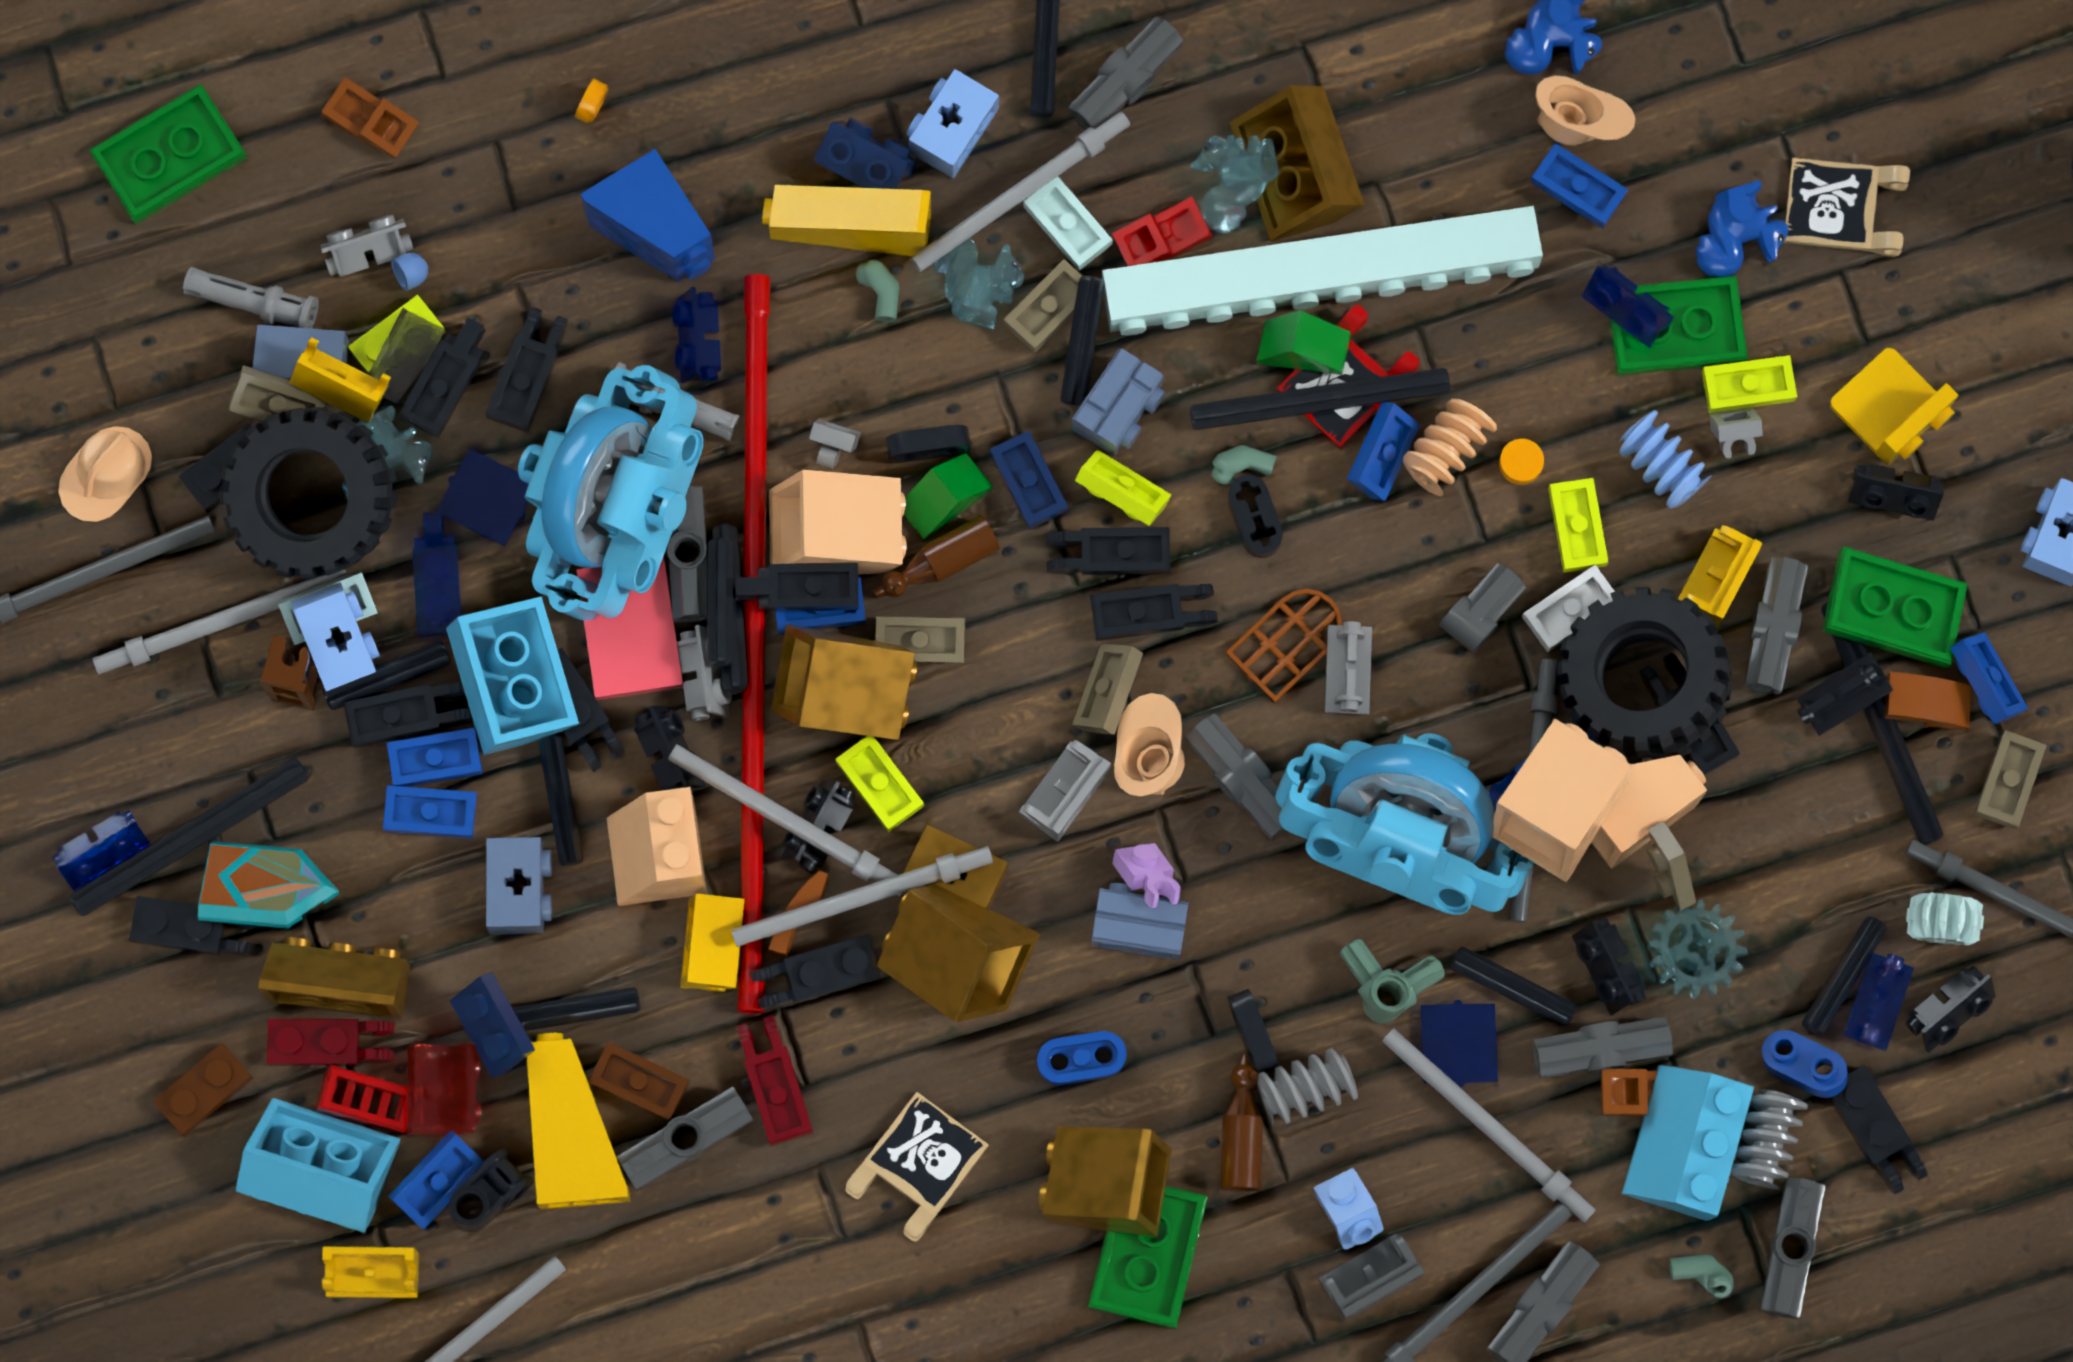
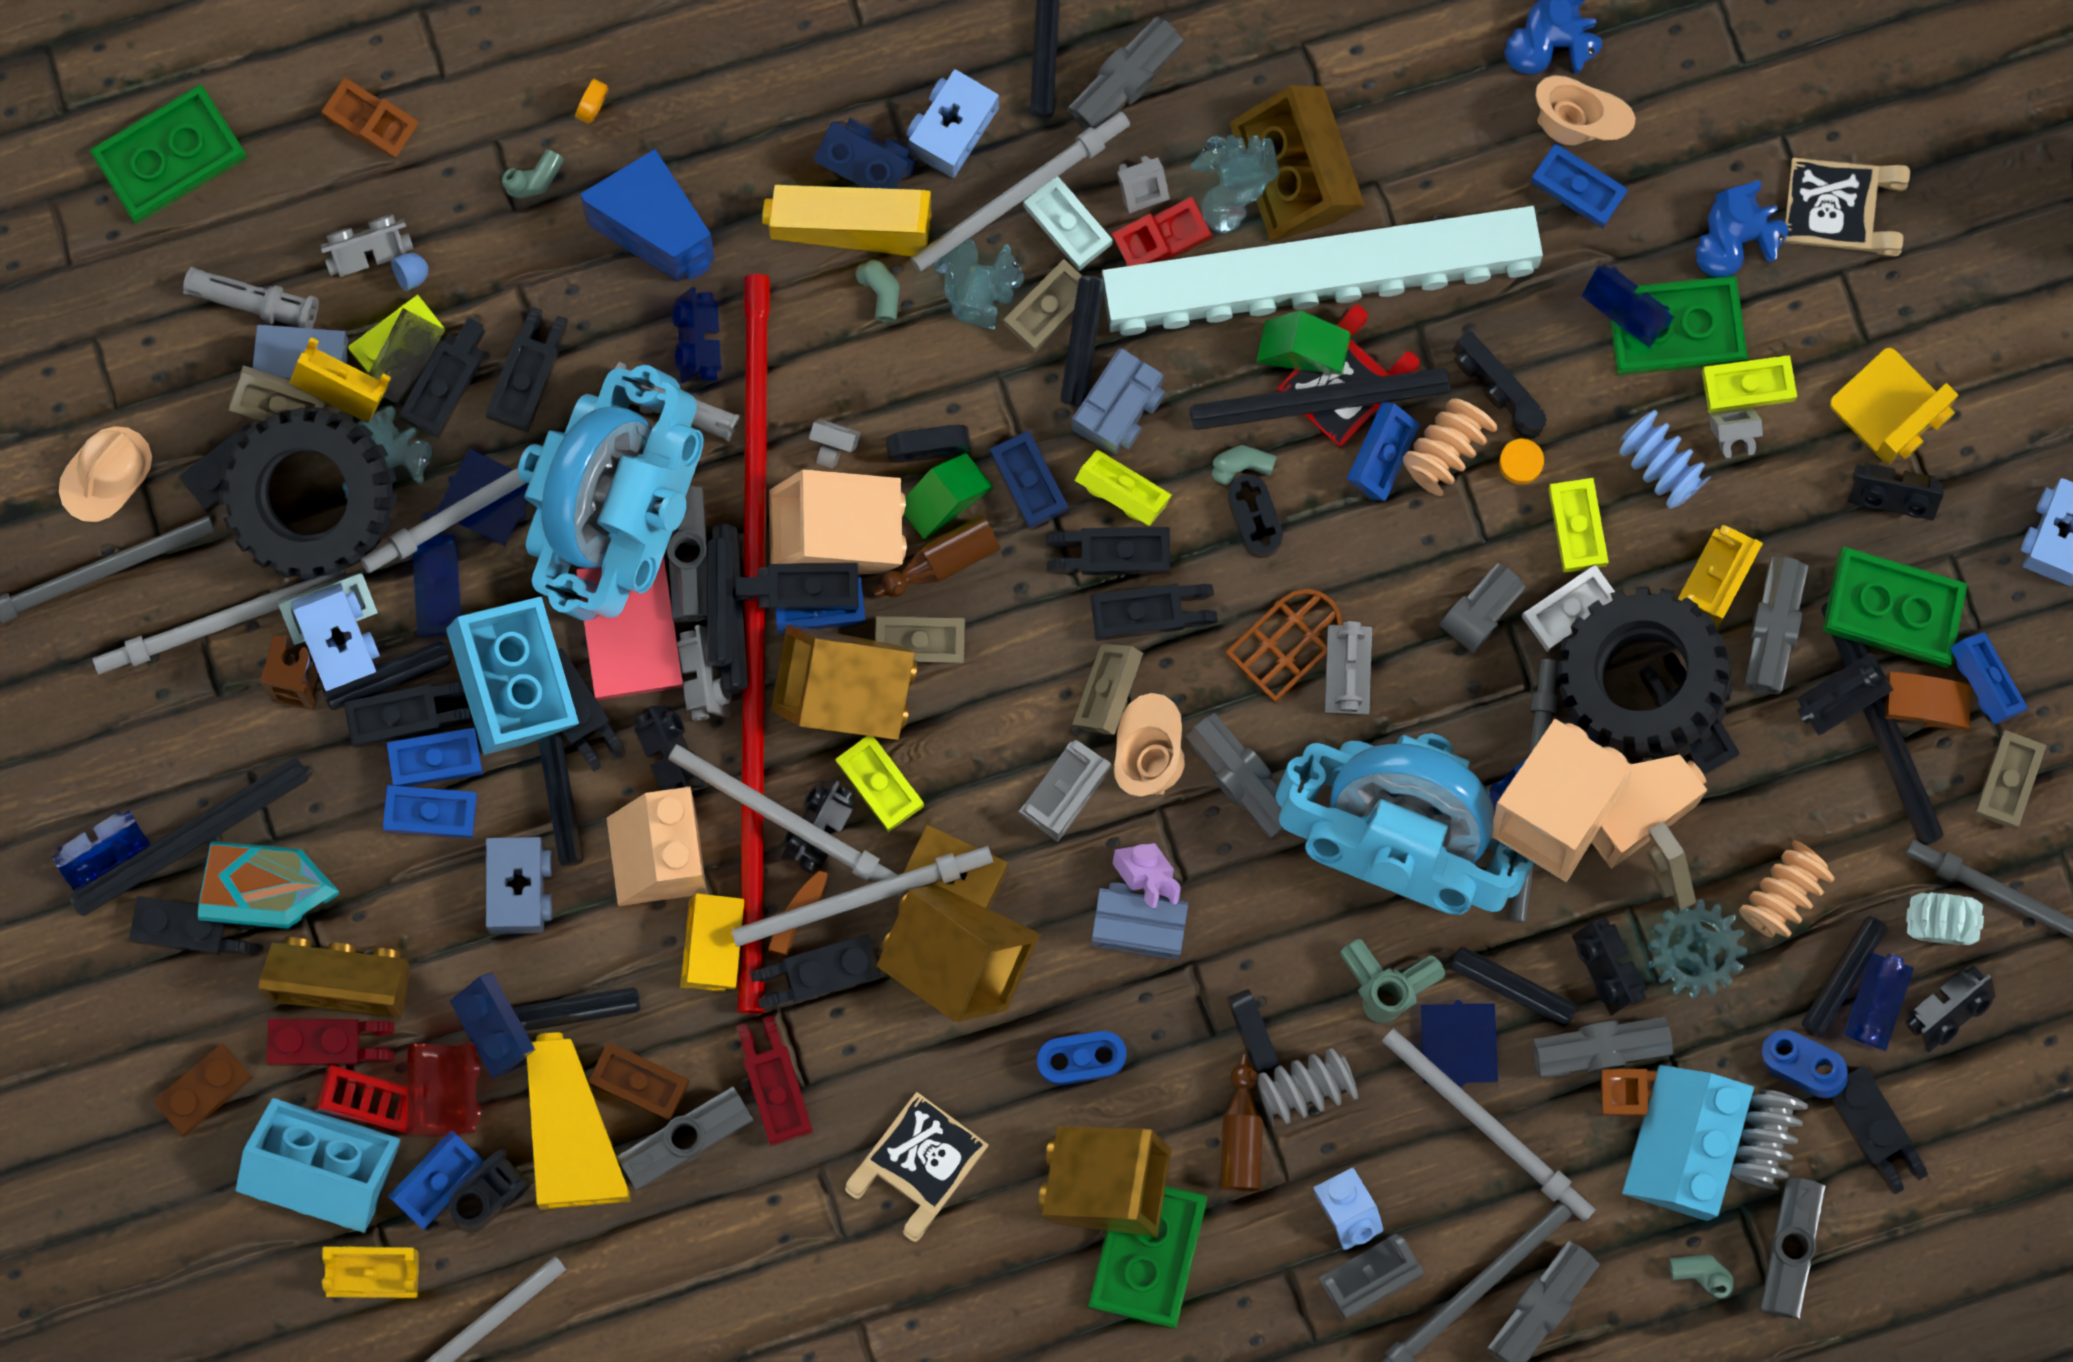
(405, 542): none -> light grey bar
(533, 182): none -> sand green arm
(1143, 184): none -> light grey tile
(1501, 386): none -> black hinge
(1786, 891): none -> light nougat piece

